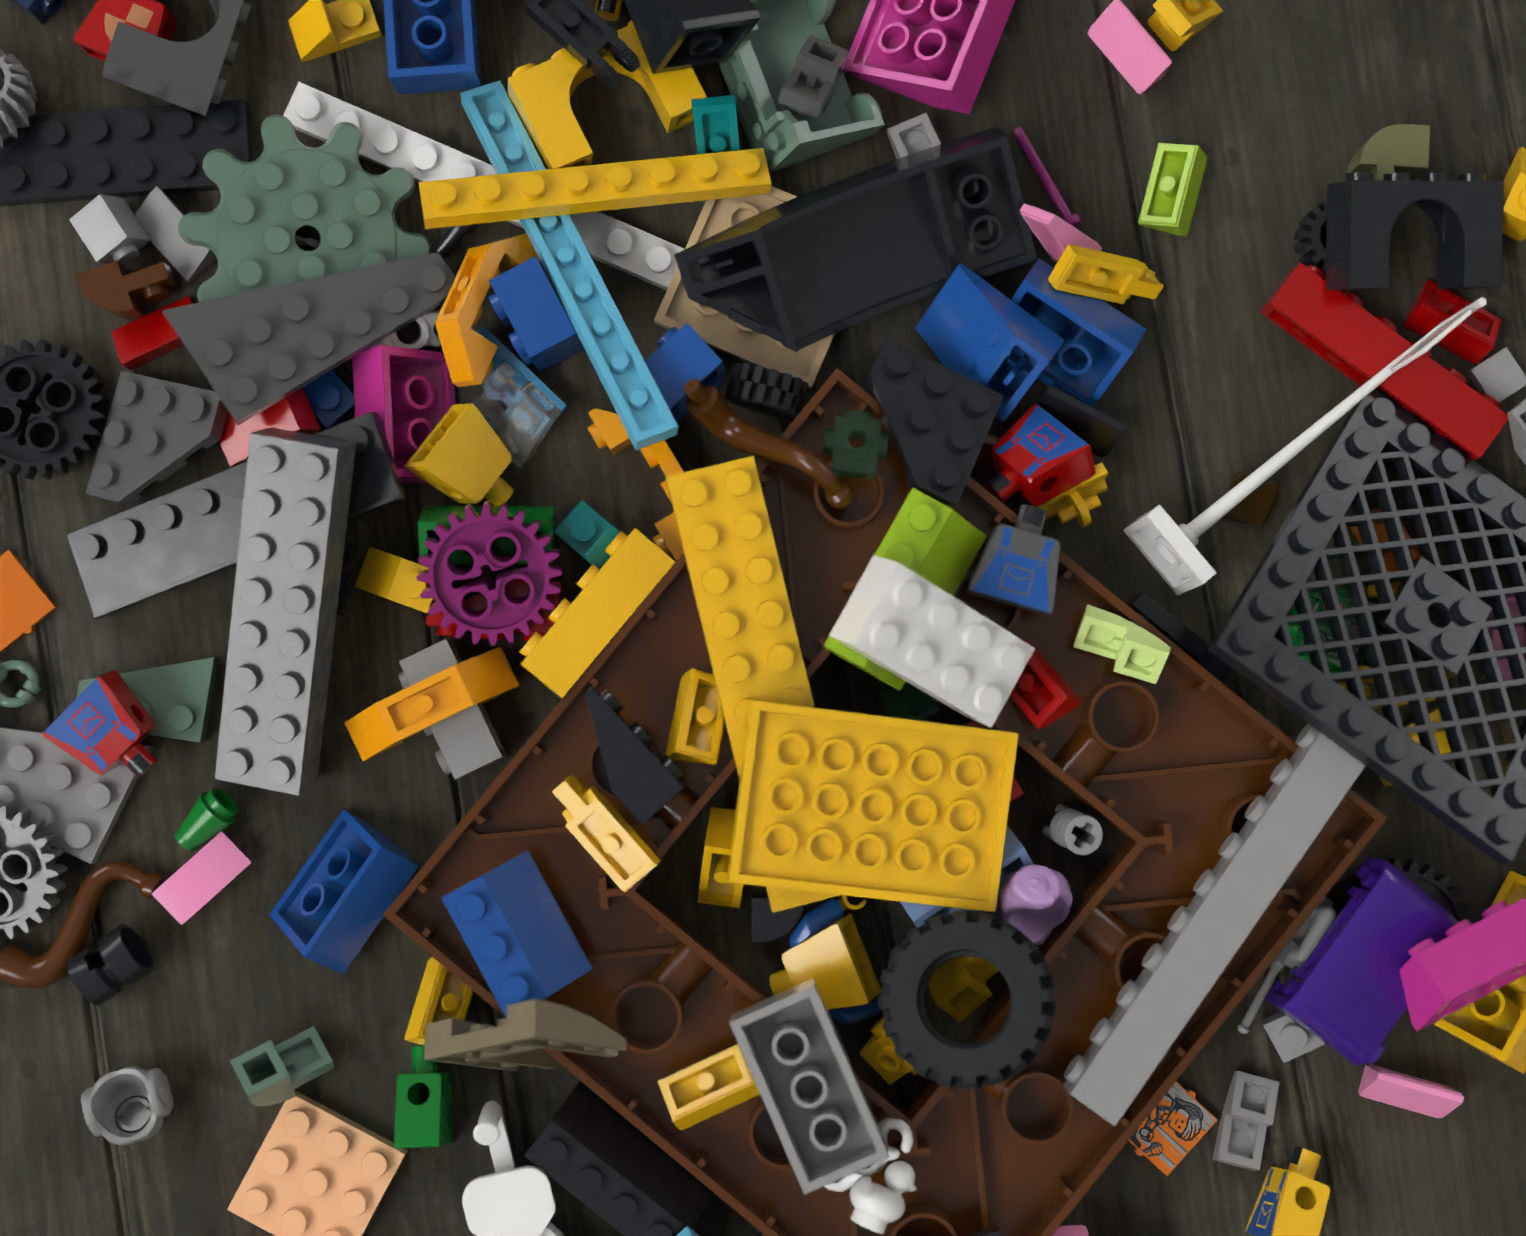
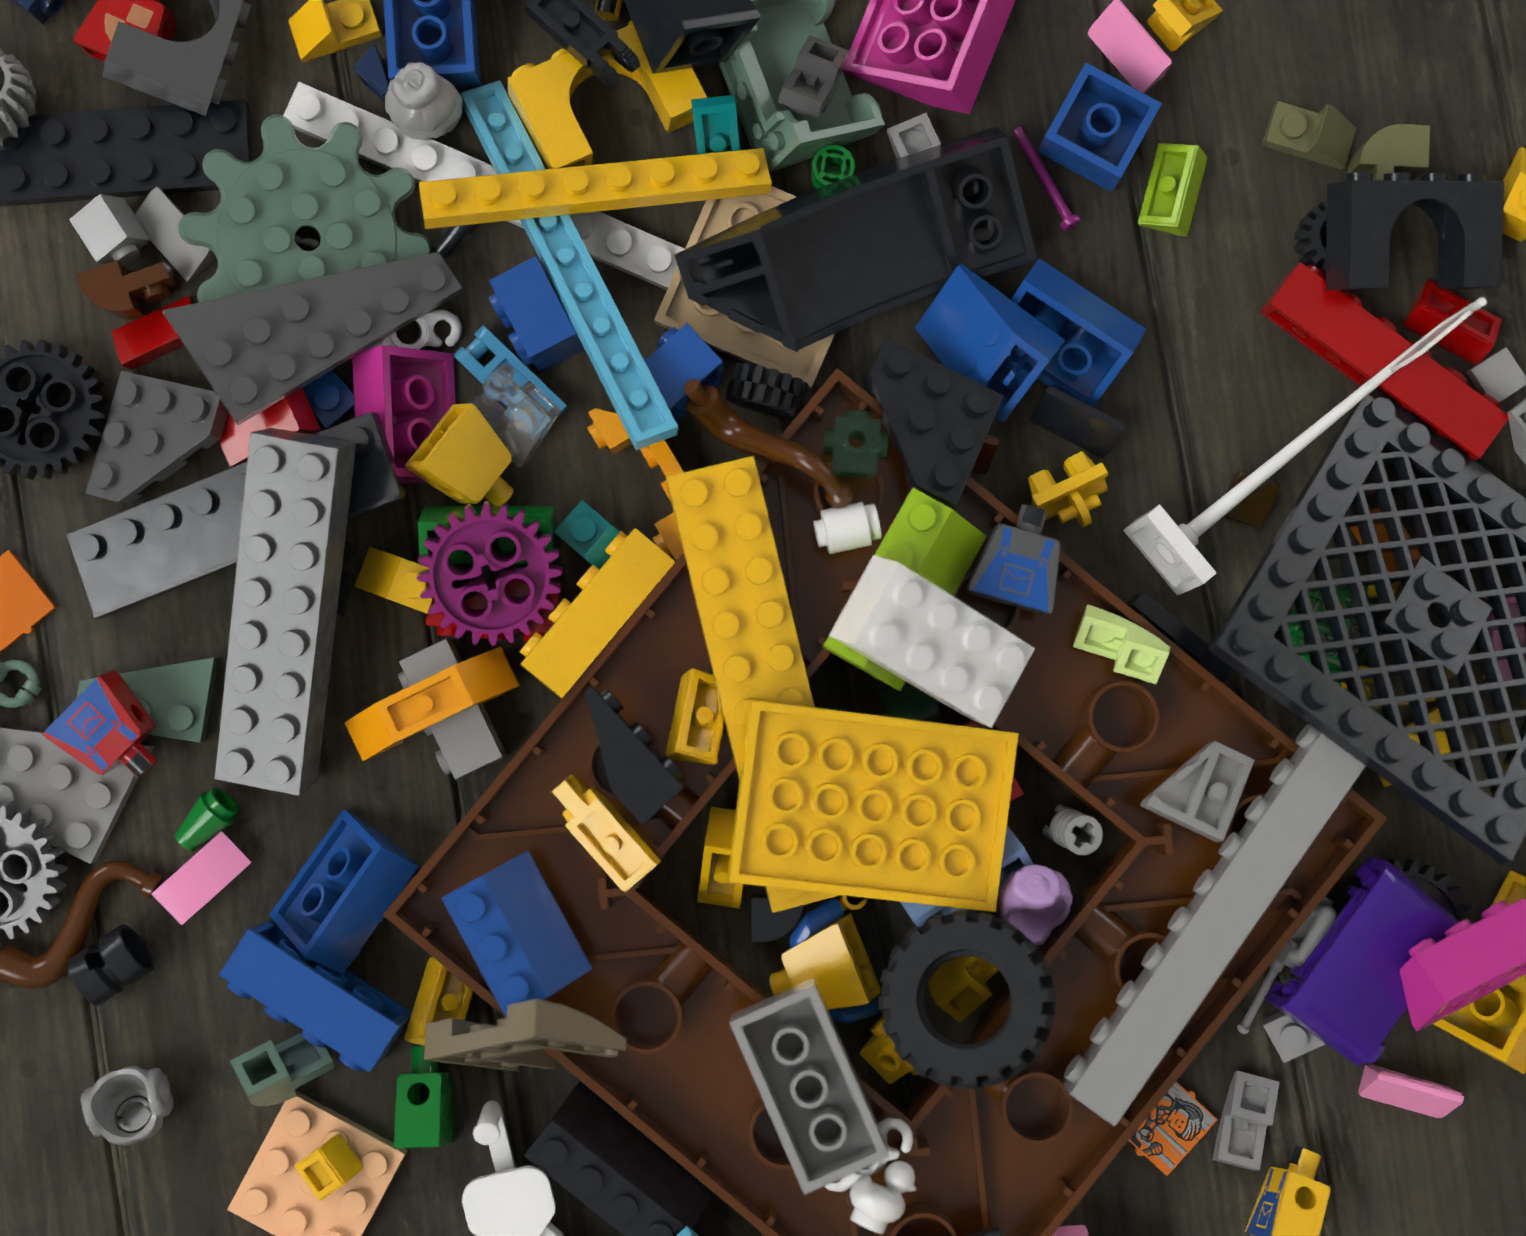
(324, 1003): none -> blue brick
(329, 1167): none -> yellow slope
(373, 72): none -> dark blue slope
(422, 102): none -> light grey hair
(465, 350): light orange slope -> none
(708, 1087): yellow slope -> none
(824, 173): none -> green wheel
(847, 527): none -> white brick
(1039, 459): red torso -> none
(1042, 691): red slope -> none
(1055, 232): bright pink slope -> none
(1099, 127): none -> blue brick
(1103, 275): yellow hinge -> none
(1203, 791): none -> light grey wing
(1310, 135): none -> olive slope

